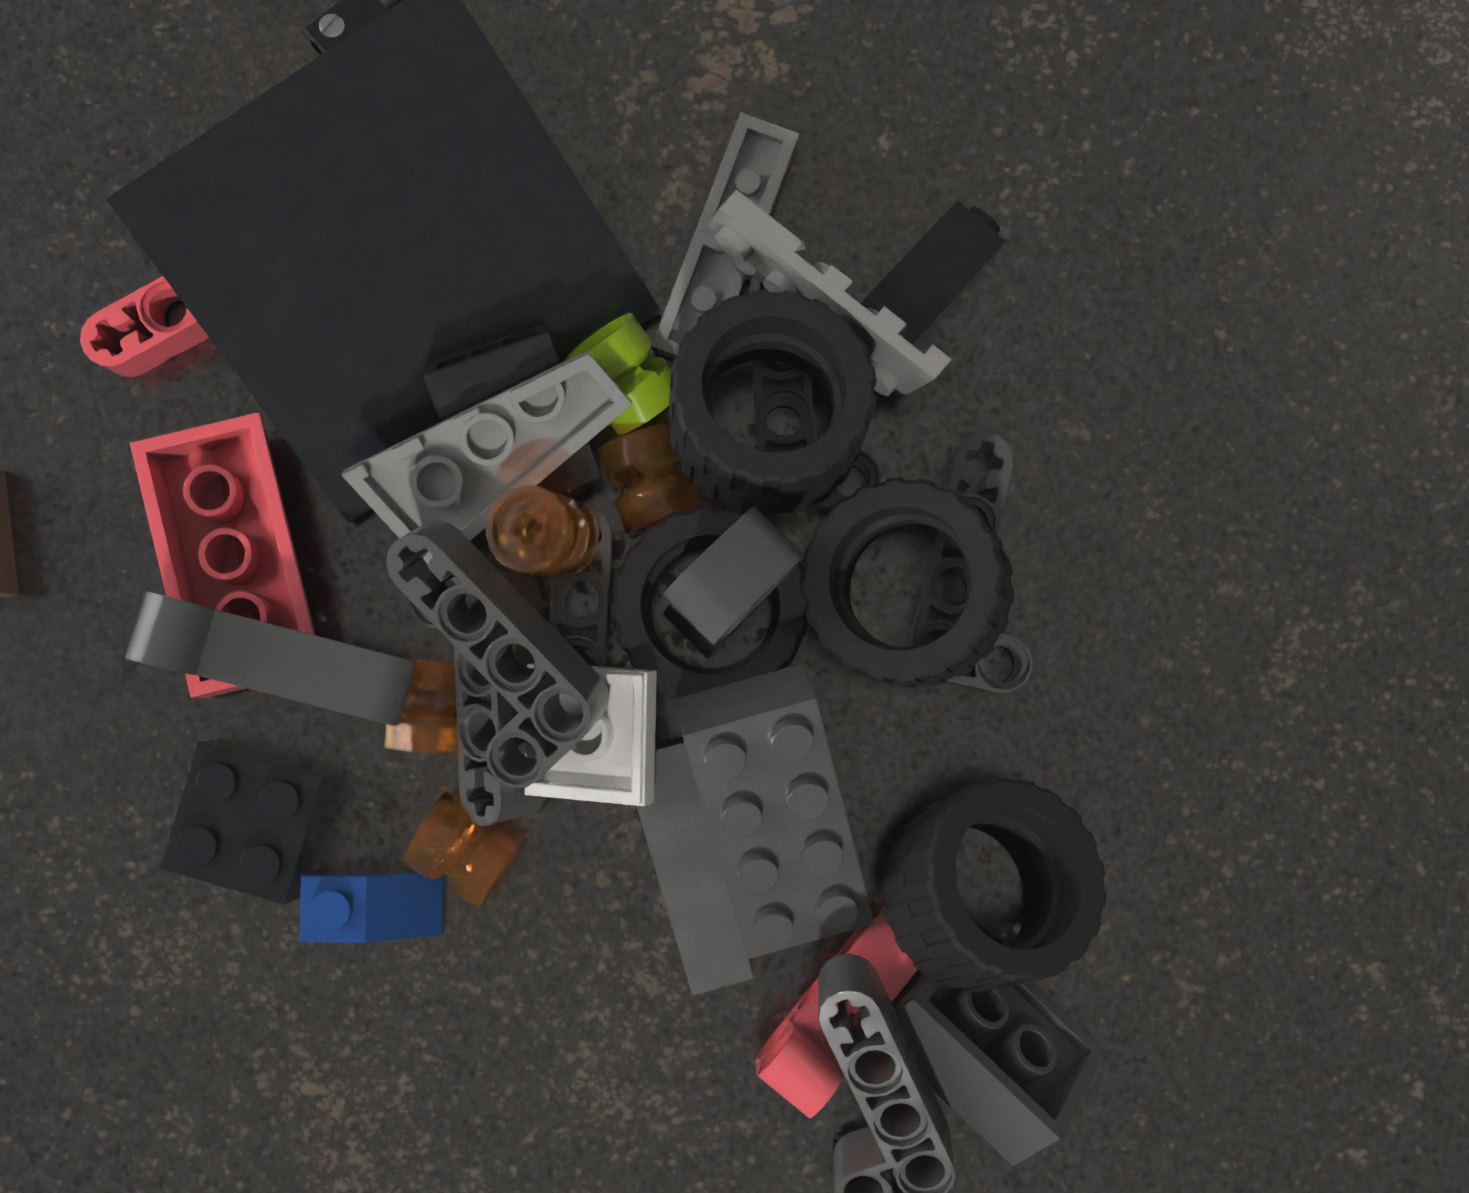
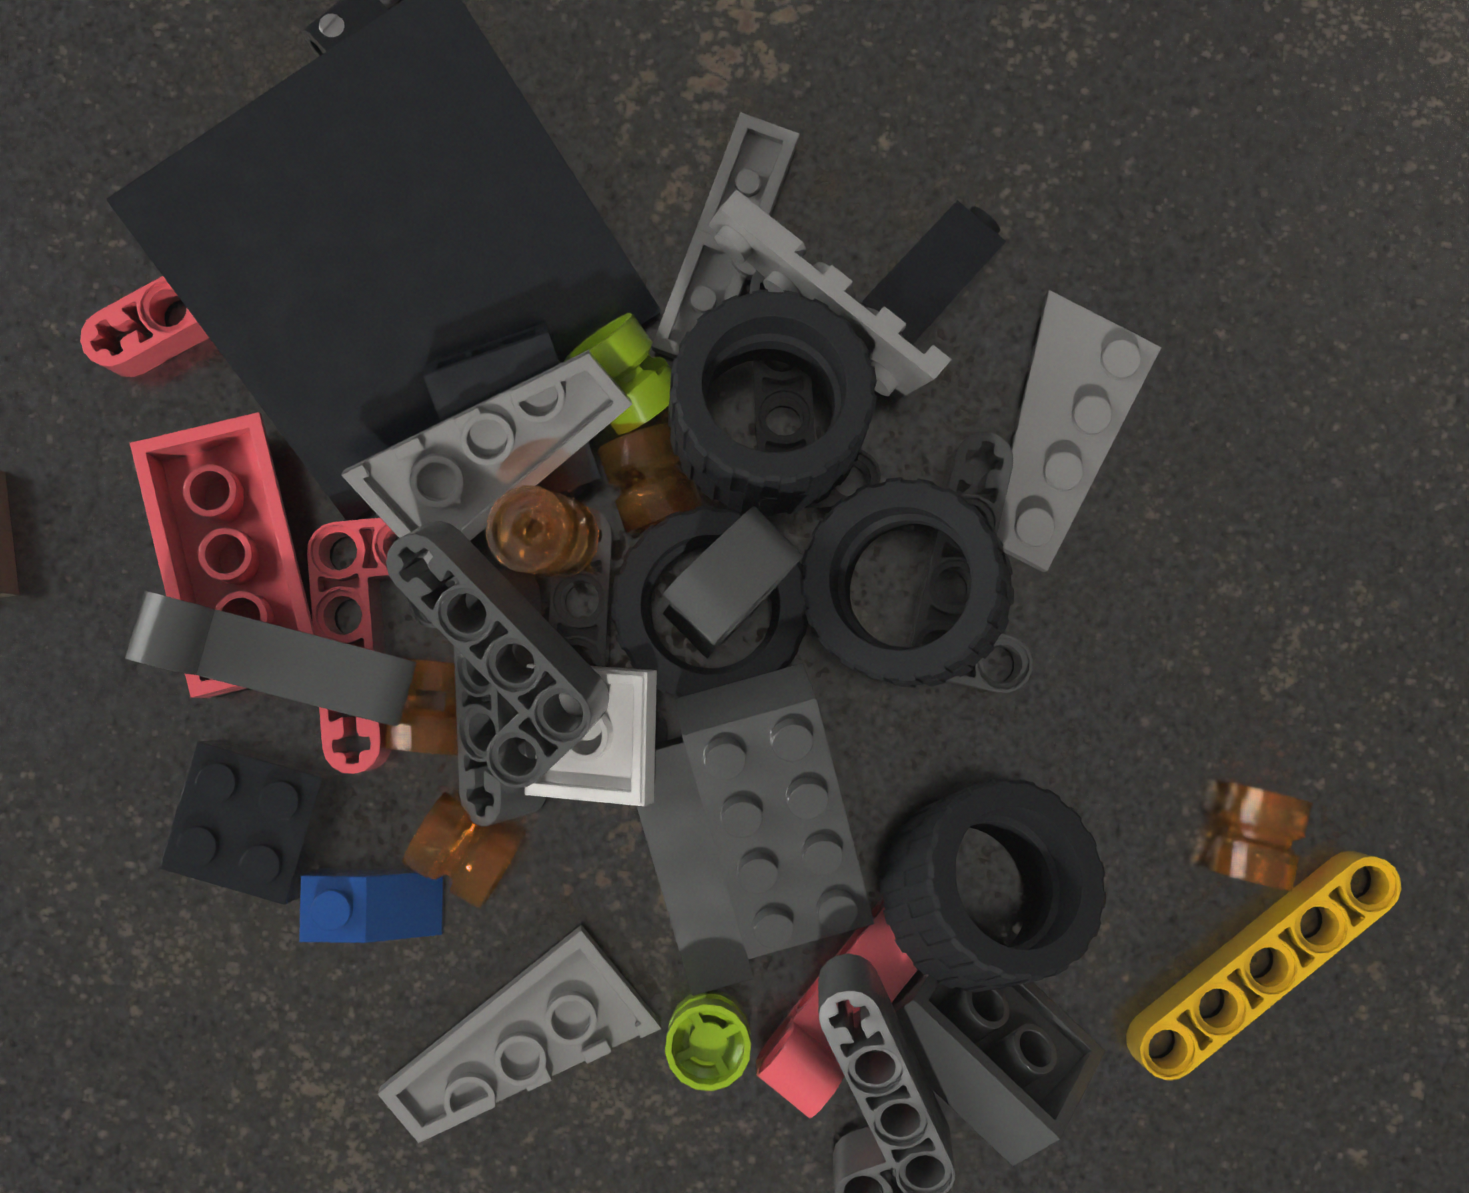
(327, 592): none -> coral beam
(541, 1023): none -> light grey wing
(708, 1040): none -> lime wheel
(1070, 413): none -> light grey wing
(1259, 836): none -> clear orange wheel
(1293, 961): none -> yellow beam

